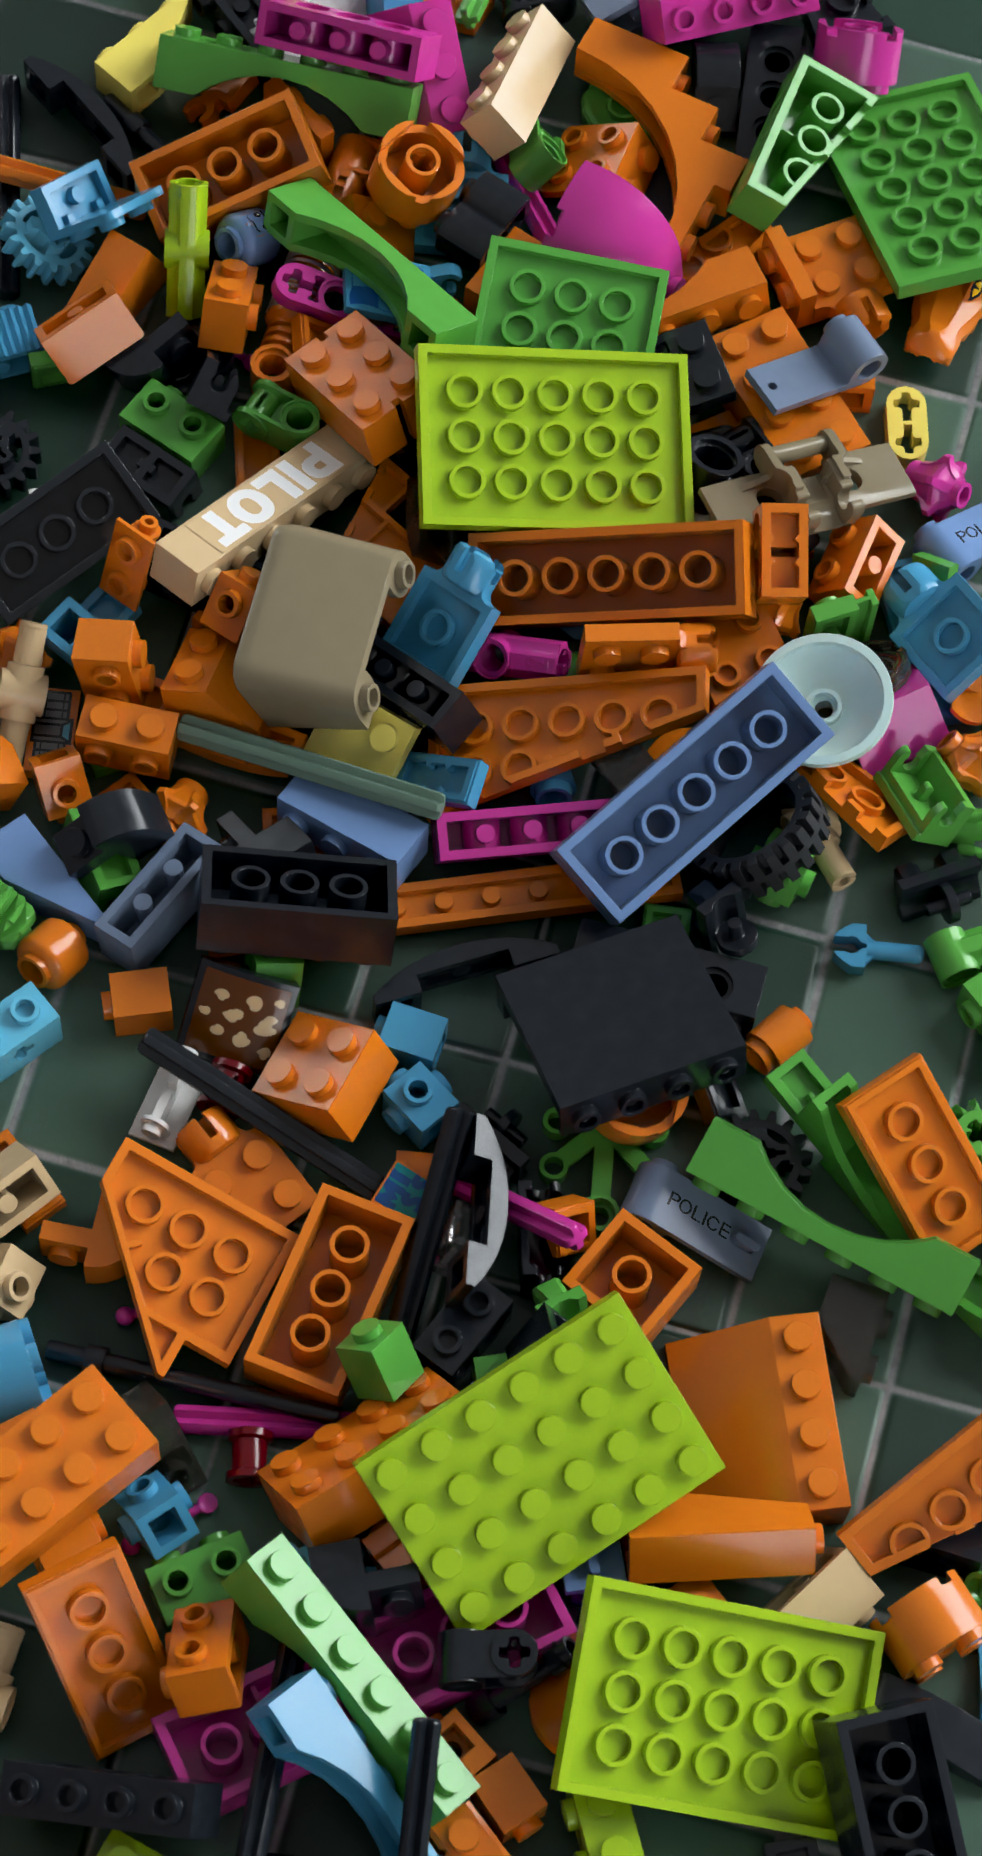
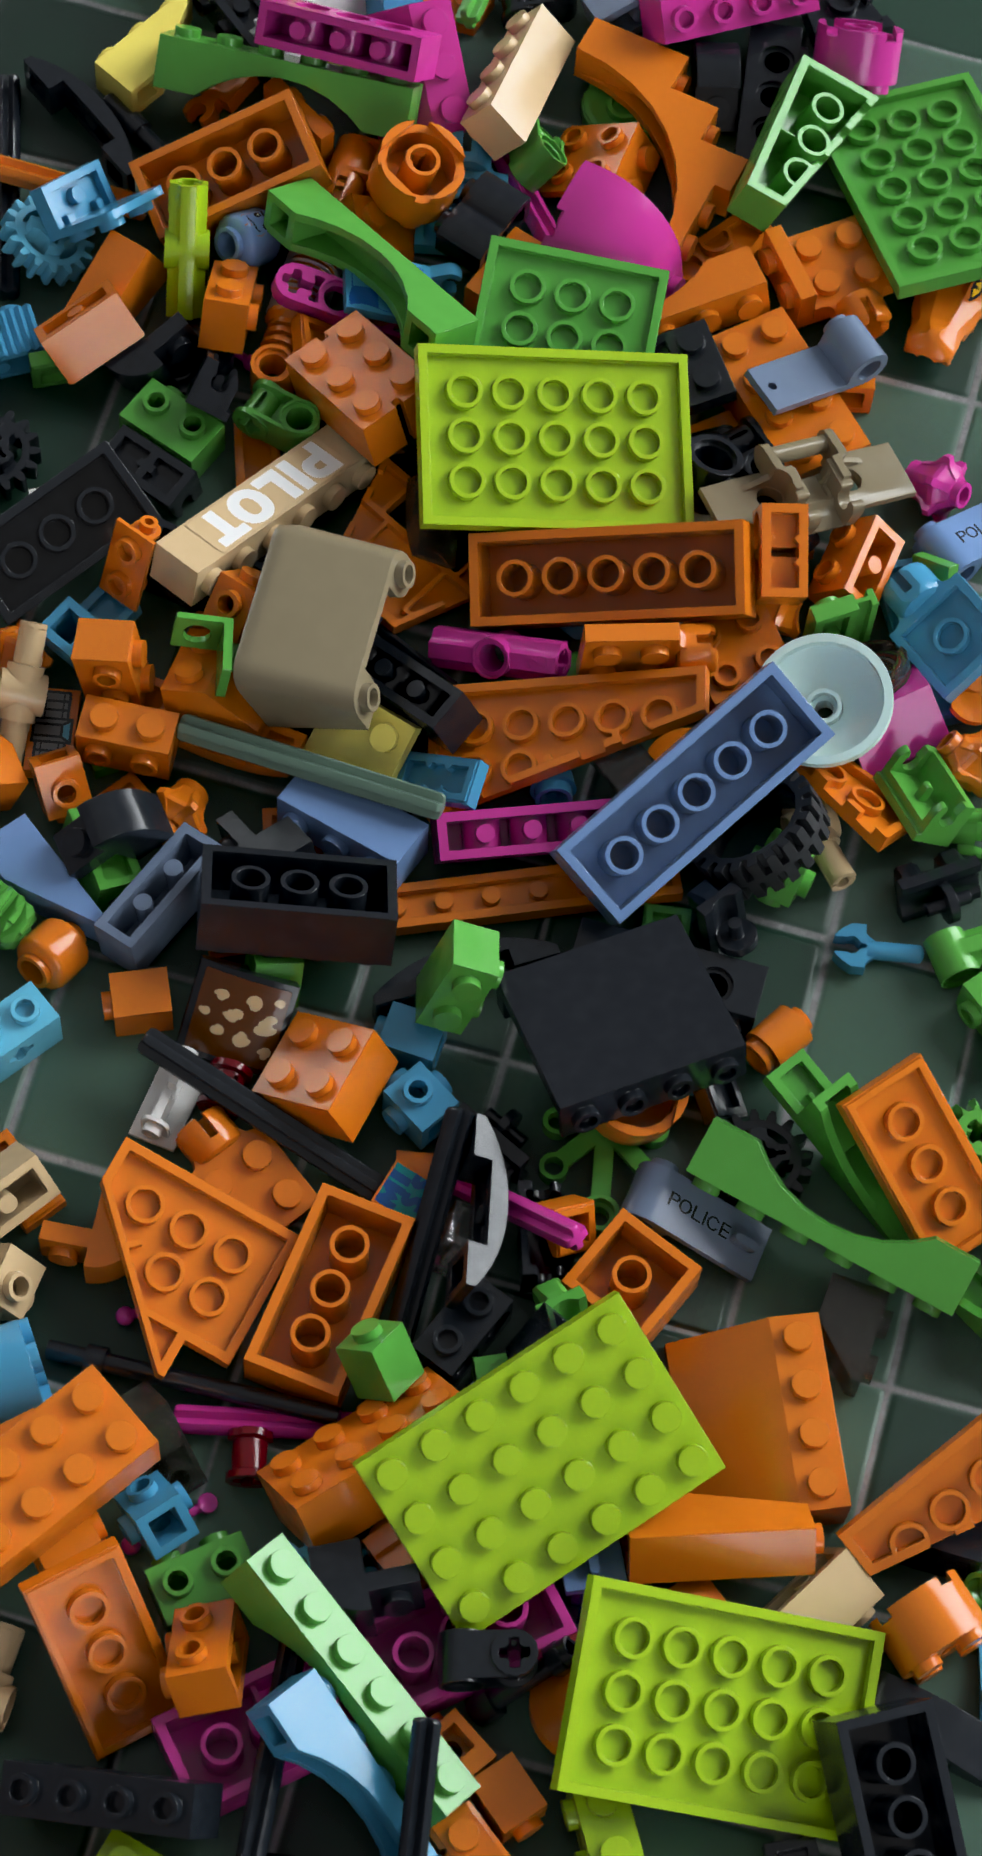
(218, 639): none -> bright green bracket
(448, 613): dark azure plate -> none
(458, 977): none -> bright green brick
(915, 428): light yellow beam -> none

